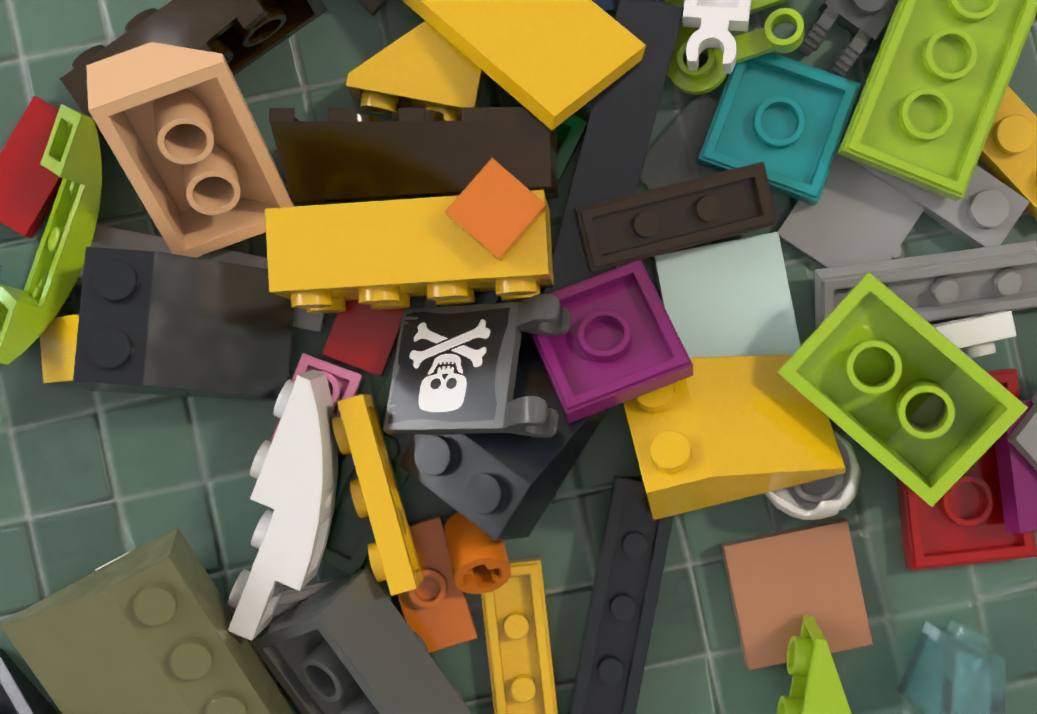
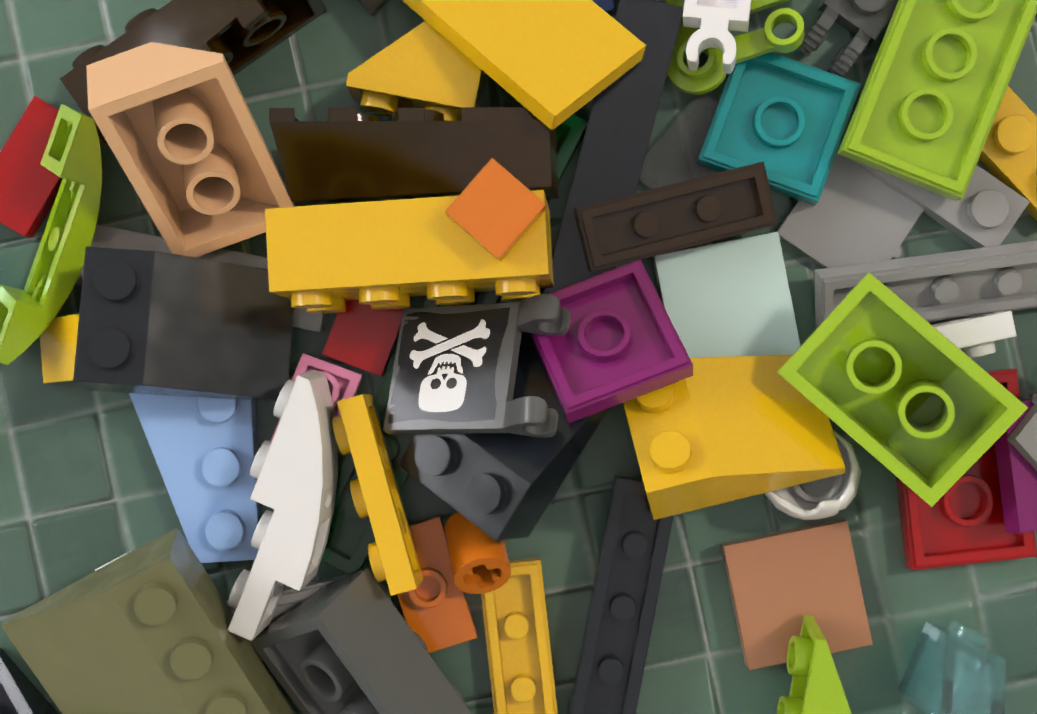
(206, 466): none -> light blue wing

